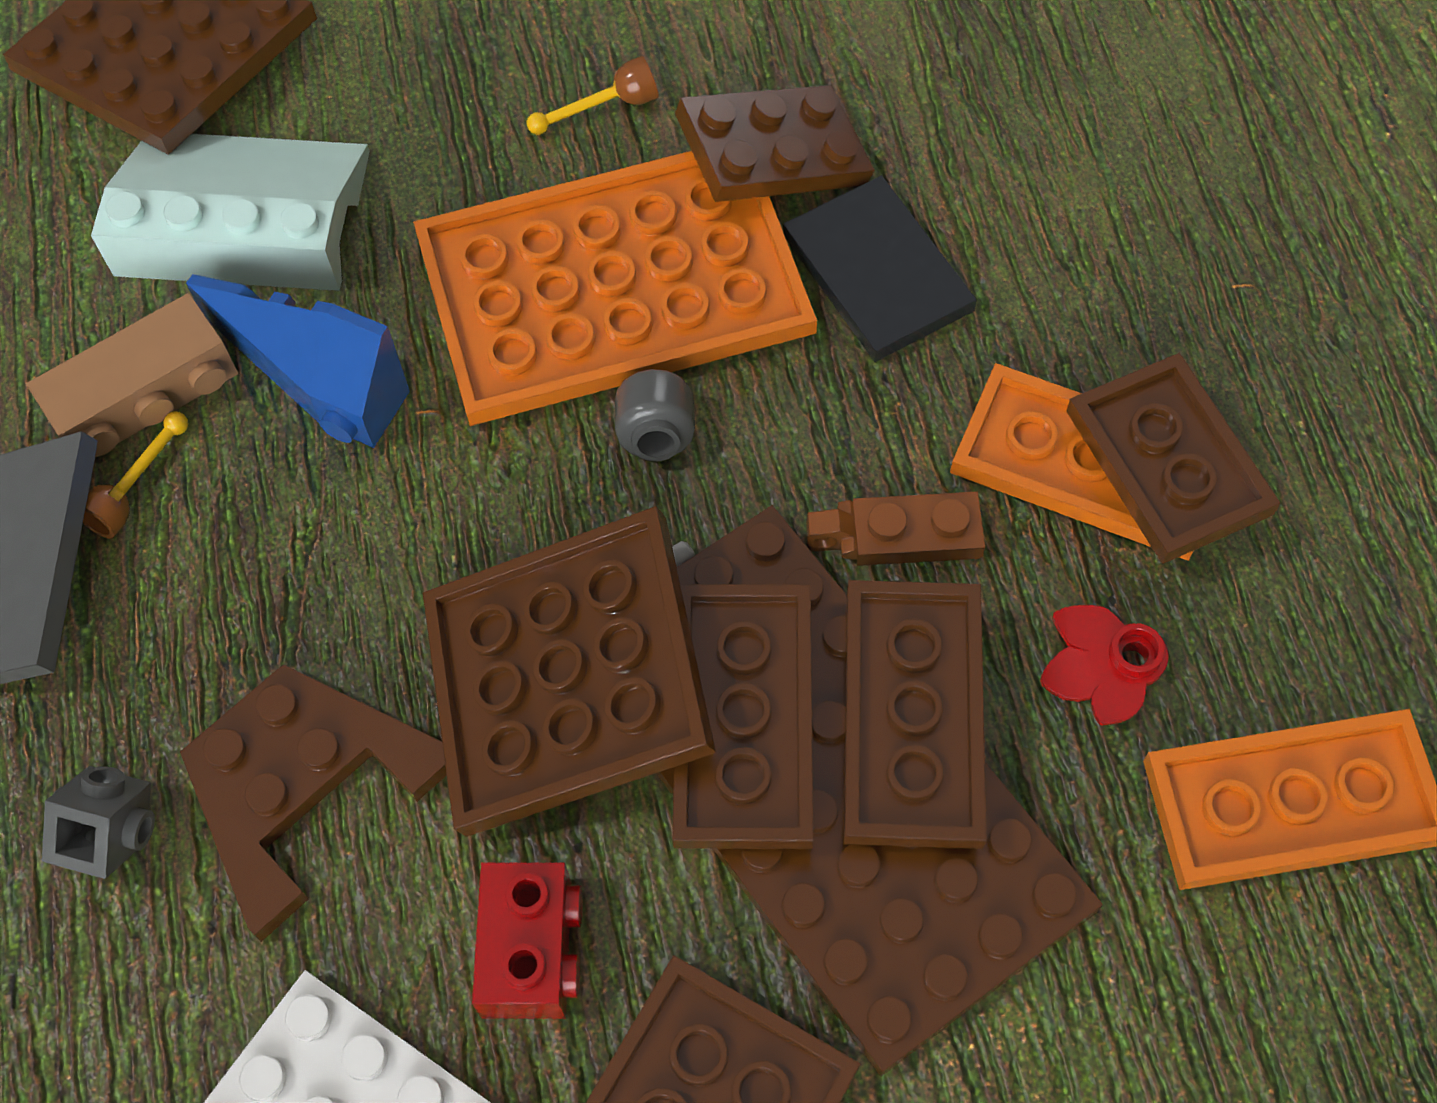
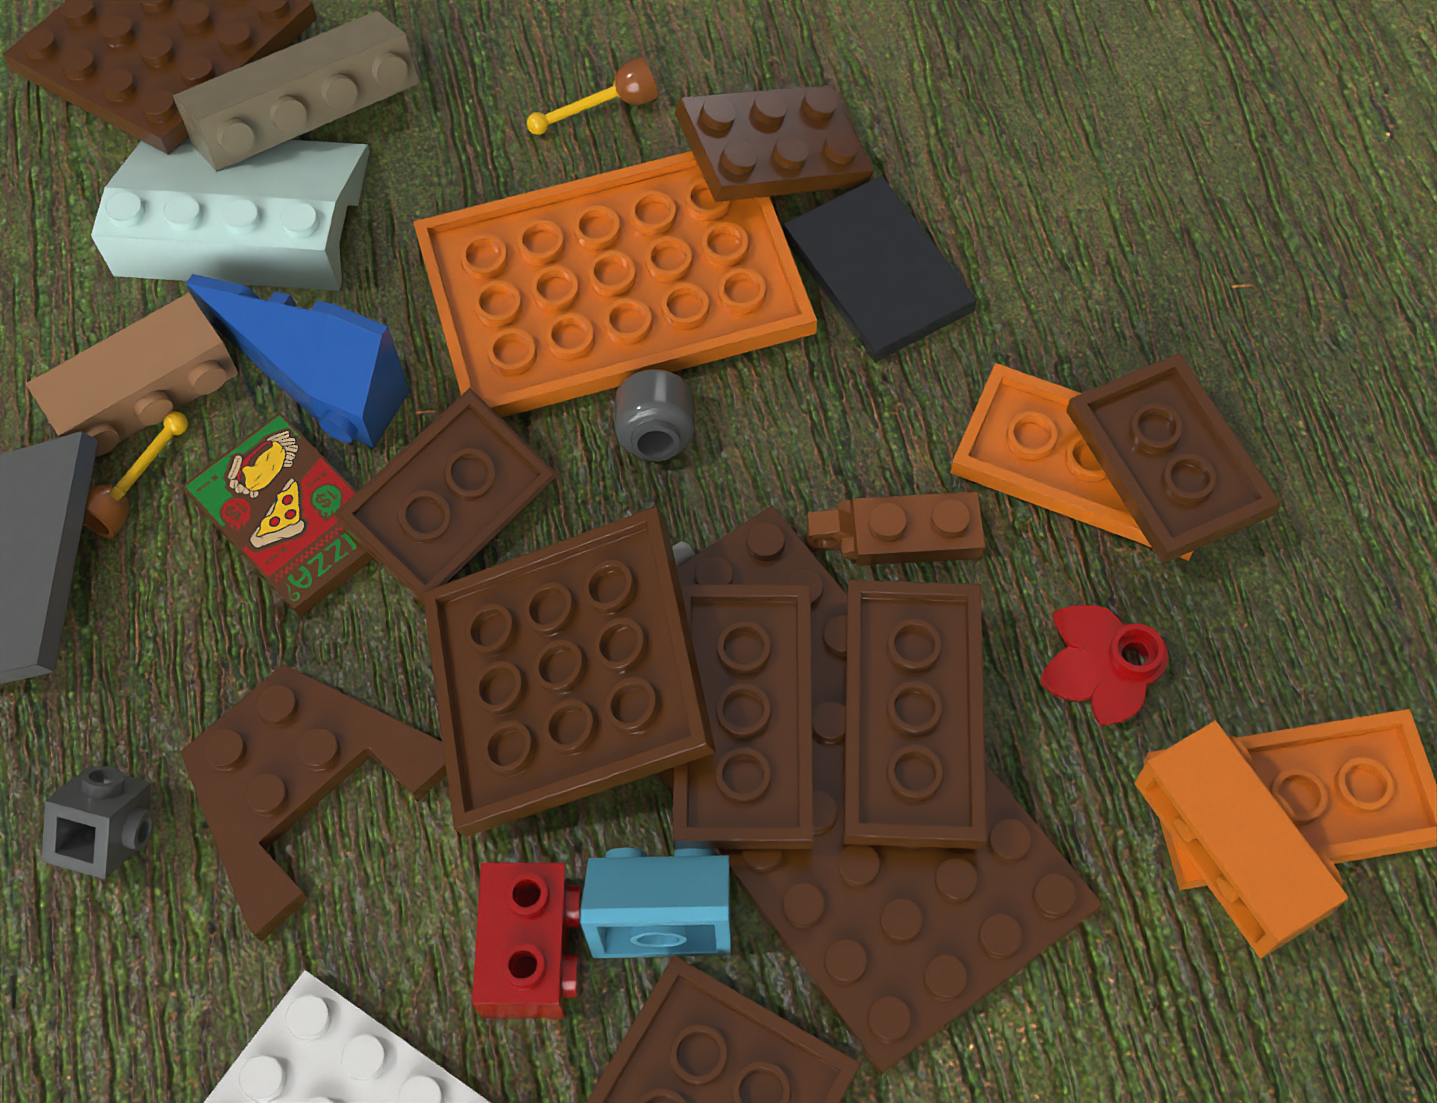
(278, 509): none -> tile
(296, 89): none -> dark tan brick
(445, 496): none -> reddish brown tile
(657, 904): none -> medium azure slope
(1240, 838): none -> orange brick

